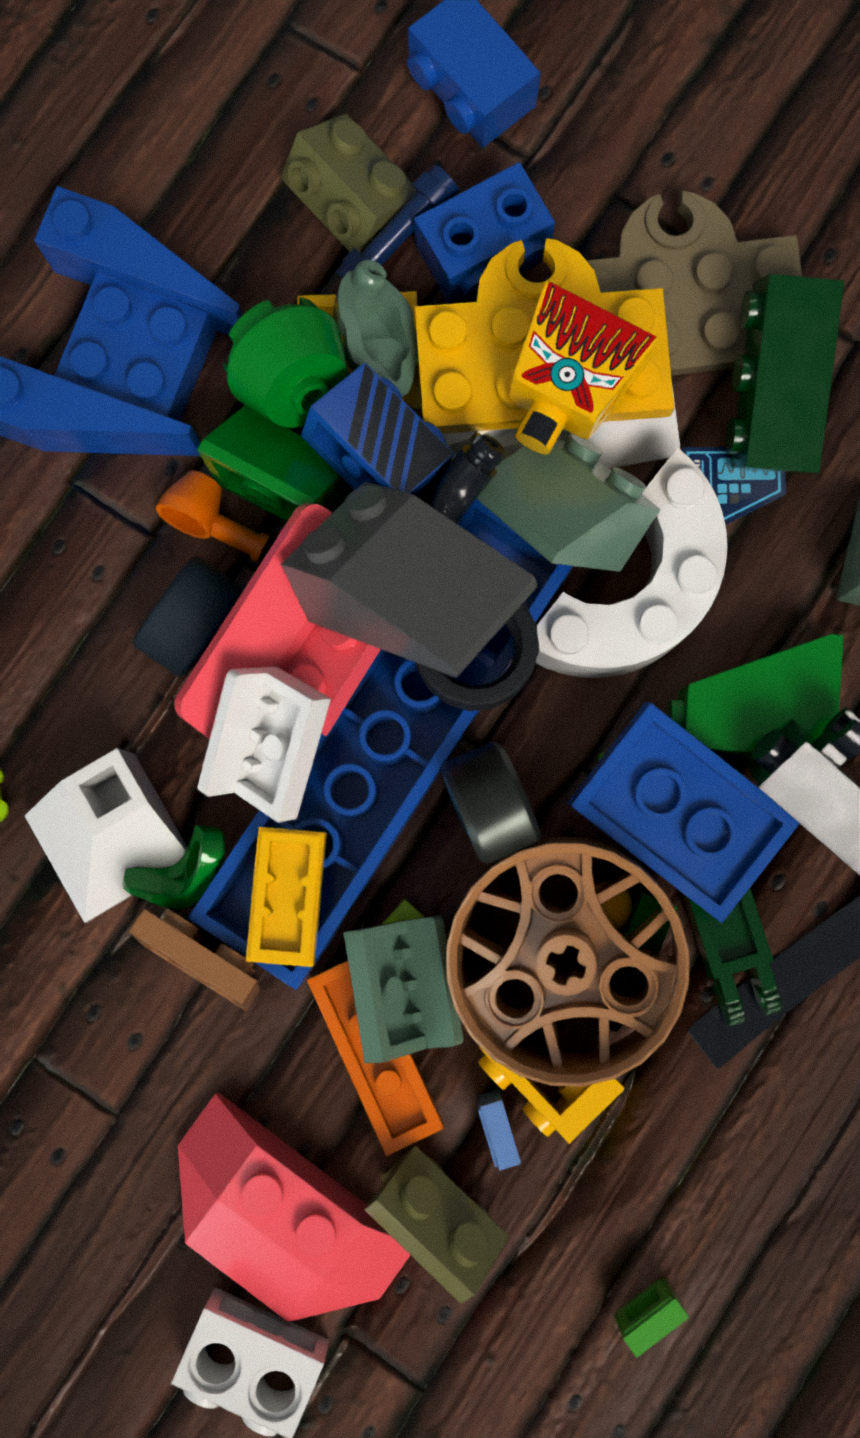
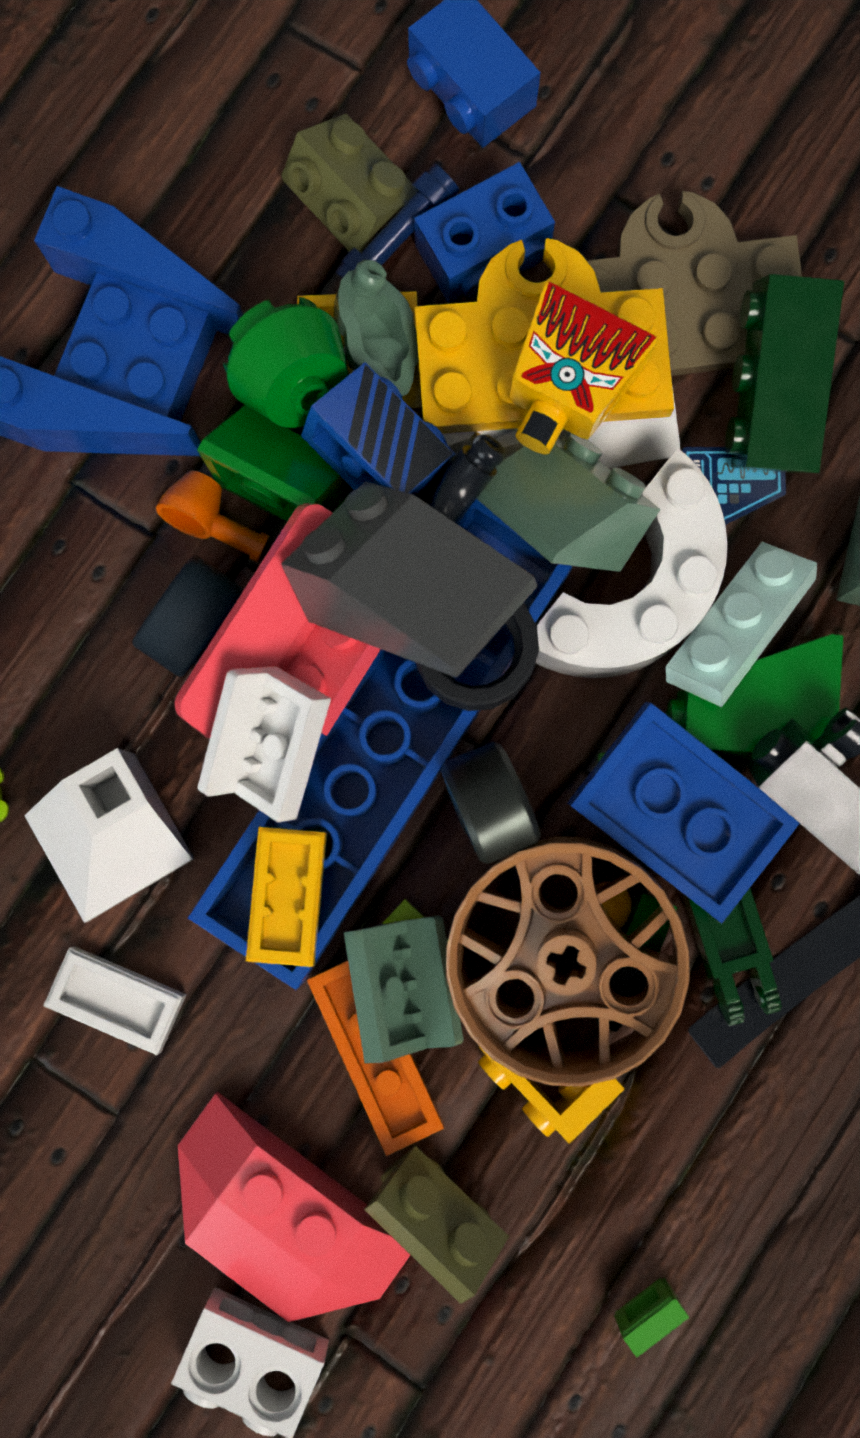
(114, 1000): none -> white tile
(179, 944): medium nougat plate -> none
(187, 880): green hair -> none
(497, 1130): medium blue tile -> none
(741, 623): none -> light aqua plate

